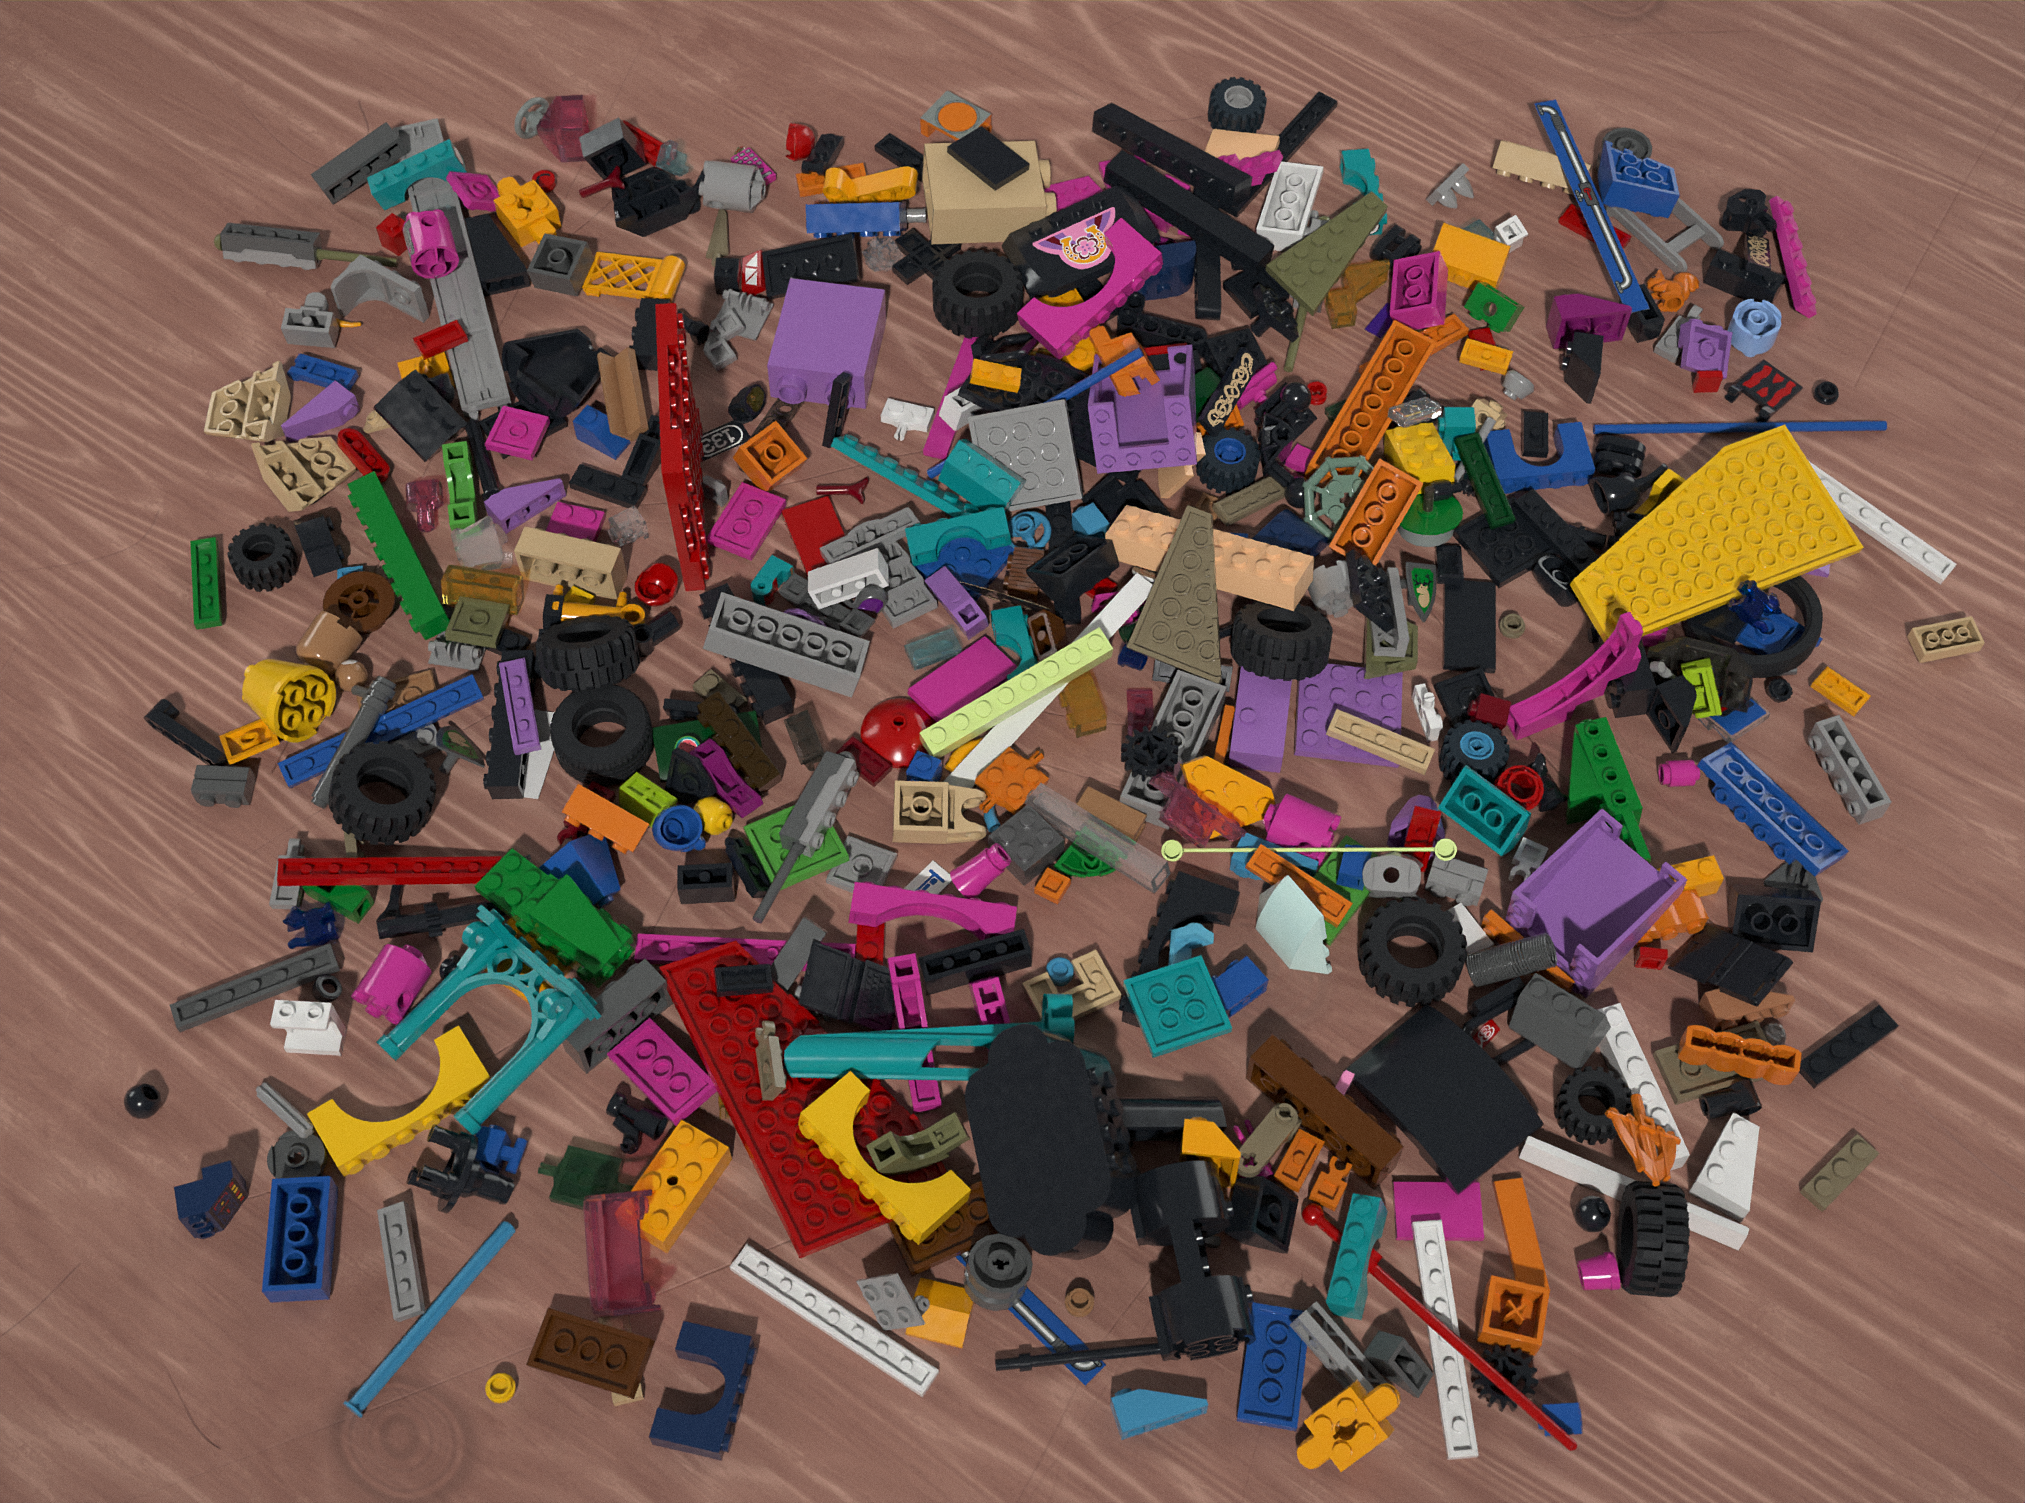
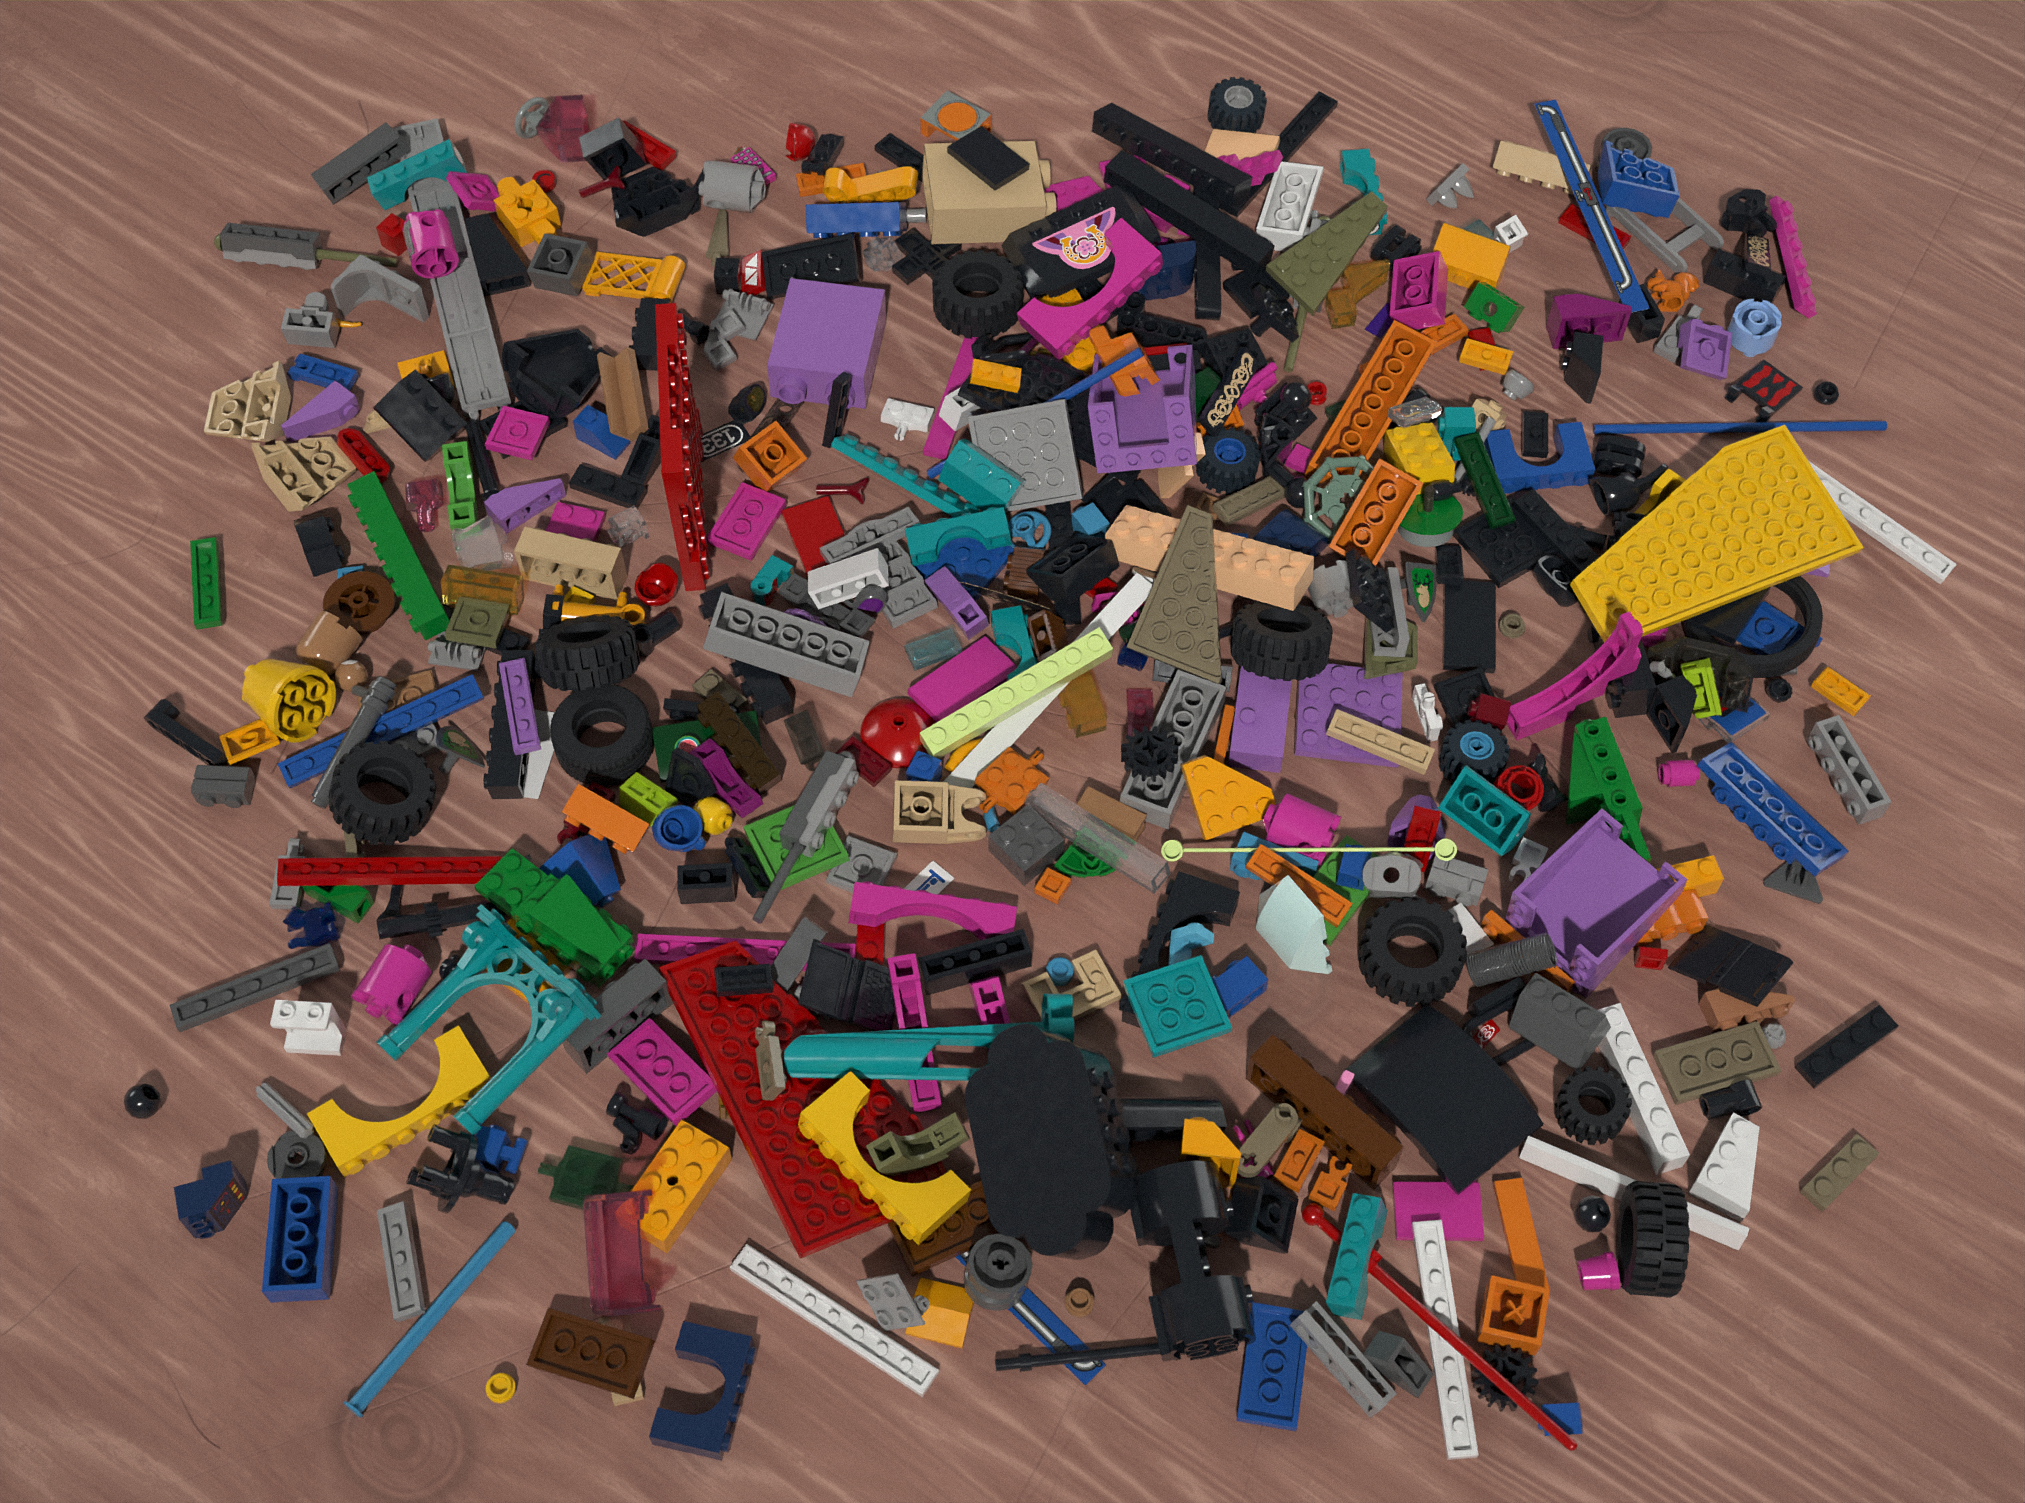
(257, 542): black tyre -> none
(323, 996): black piece -> none
(440, 339): red tile -> none
(671, 159): clear light blue panel -> none
(715, 490): light grey plate -> none
(980, 871): dark pink plant -> none
(1148, 1410): dark azure slope -> none
(1191, 815): clear pink bracket -> none
(1348, 1426): light orange brick -> none
(1648, 1136): orange bar -> none
(1707, 381): red tile -> none
(1746, 1057): orange brick -> none
(1754, 604): clear blue animal -> none
(1774, 916): black slope -> none
(1945, 639): tan piece -> none

